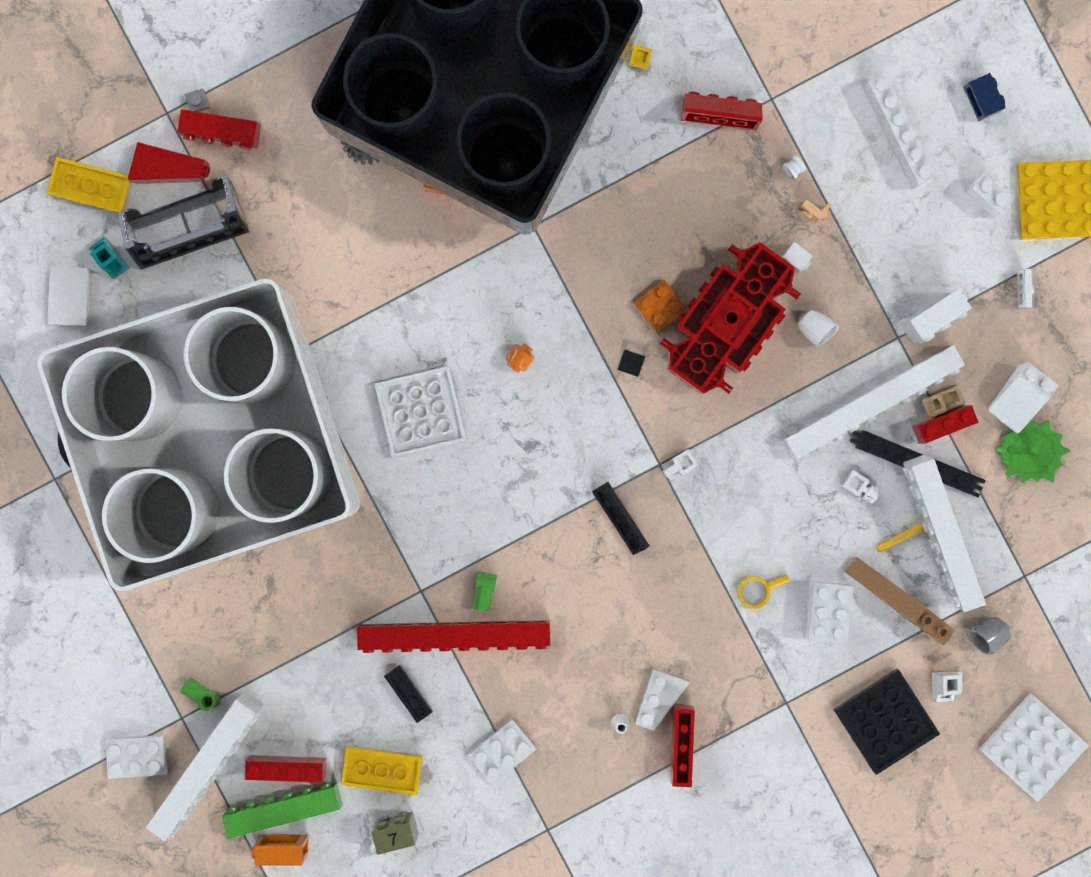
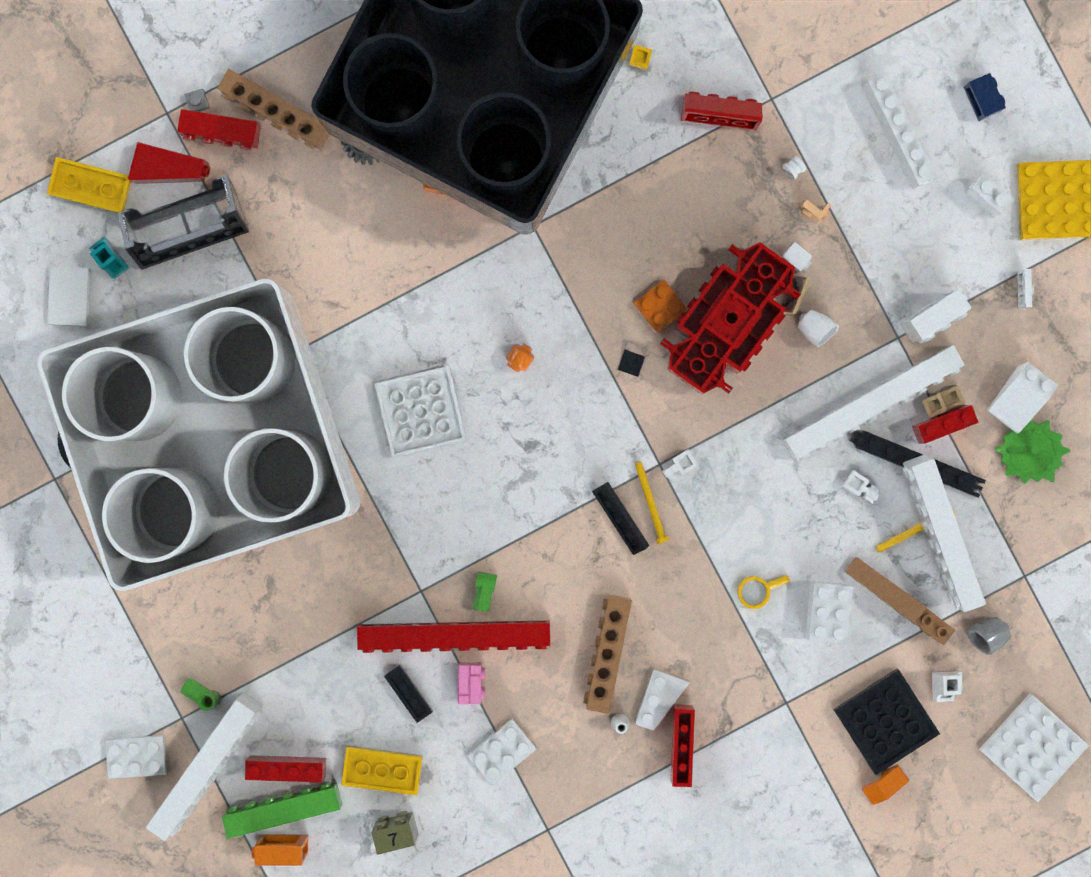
(233, 82): none -> medium nougat brick
(470, 683): none -> bright pink brick
(603, 702): none -> medium nougat brick
(651, 503): none -> yellow bar
(790, 303): none -> slope
(887, 785): none -> orange slope

